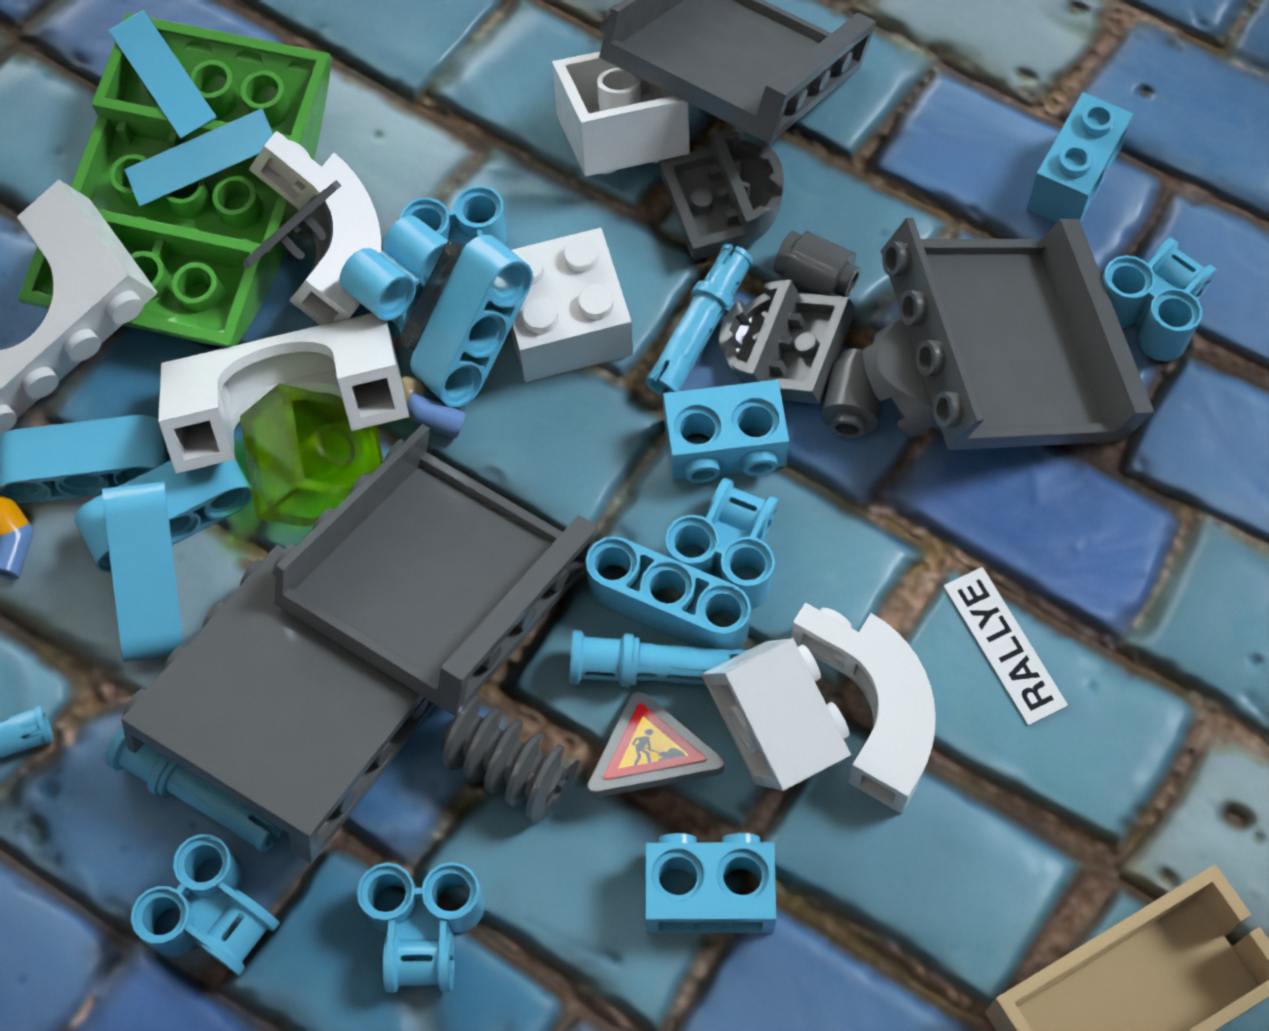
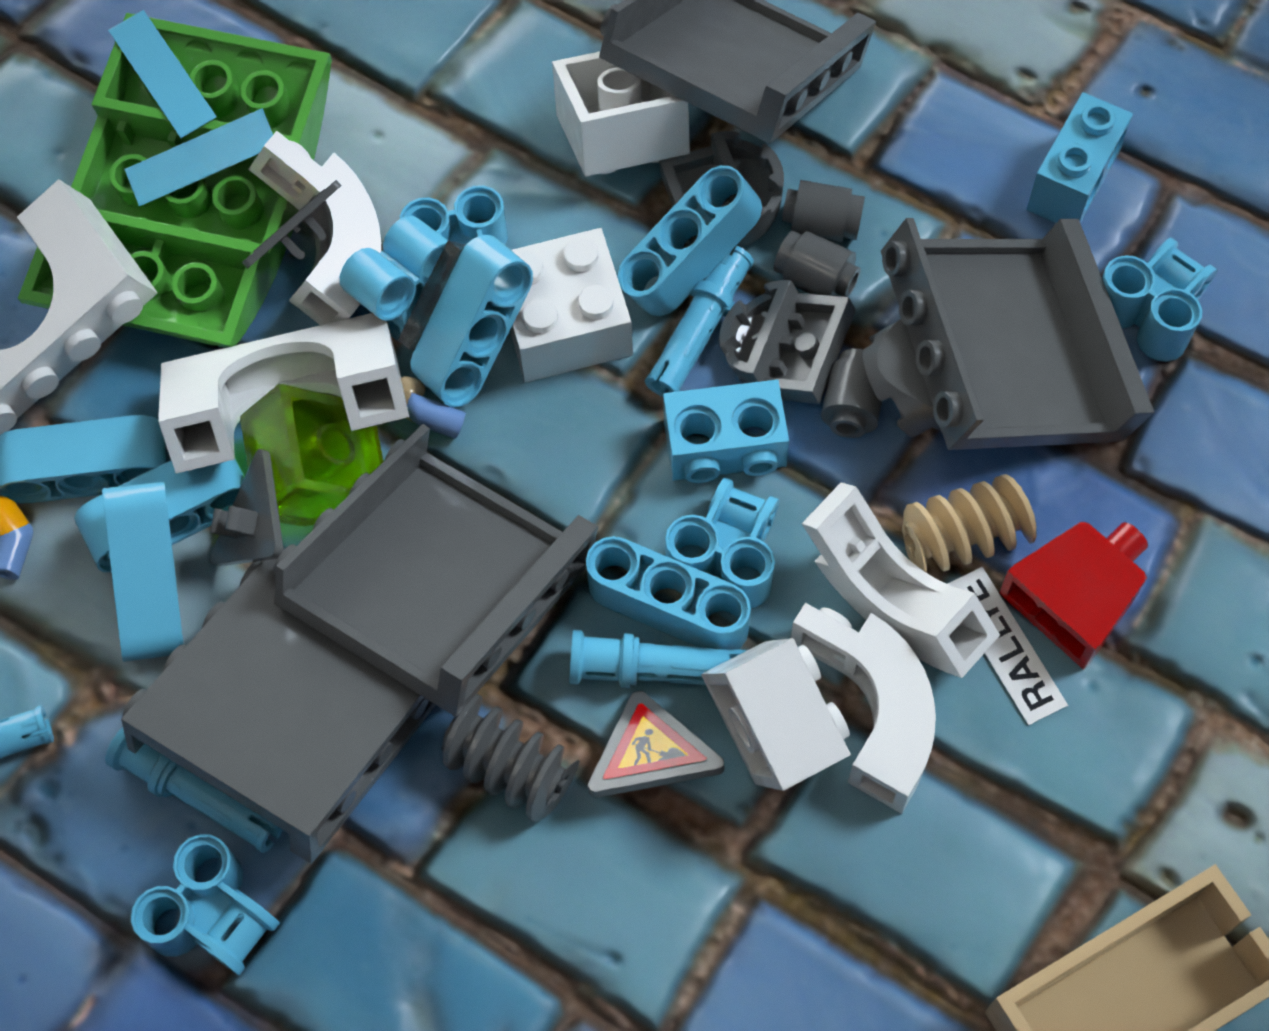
(252, 524): none -> dark grey piece
(419, 932): medium azure piece -> none
(694, 214): none -> medium azure beam
(710, 904): medium azure brick -> none
(824, 211): none -> dark grey brick
(860, 561): none -> white arch
(966, 521): none -> tan piece
(1078, 586): none -> red torso

